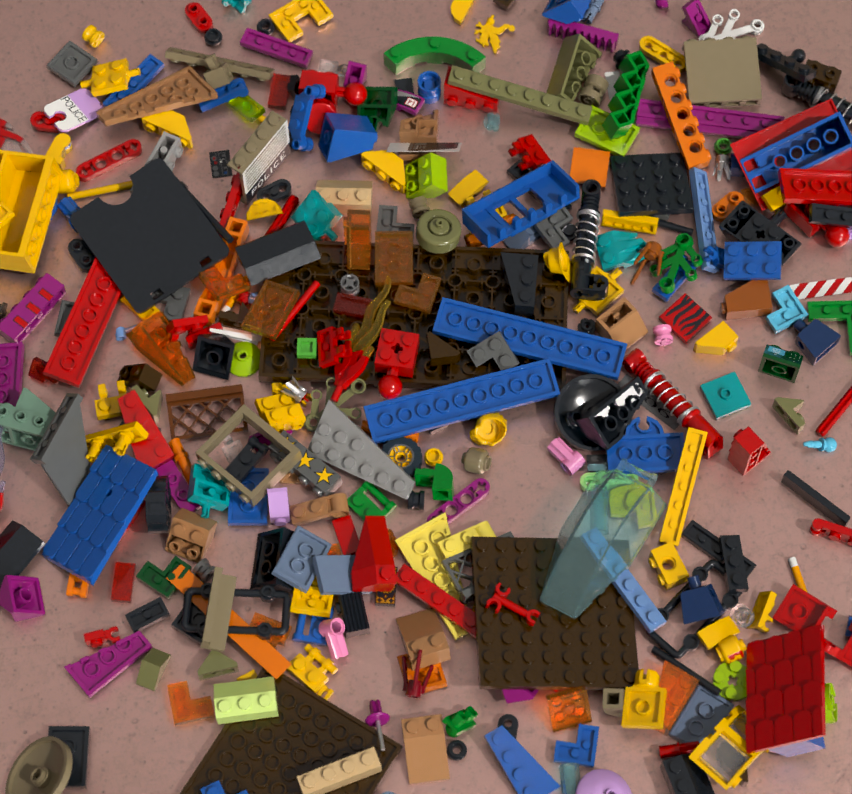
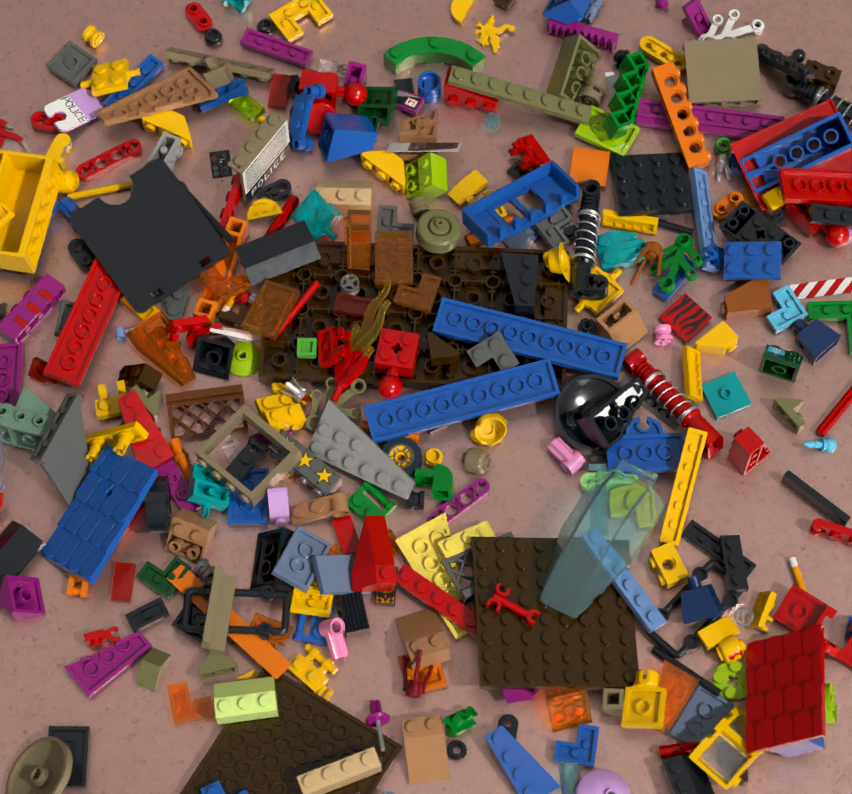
(692, 374): none -> yellow plate

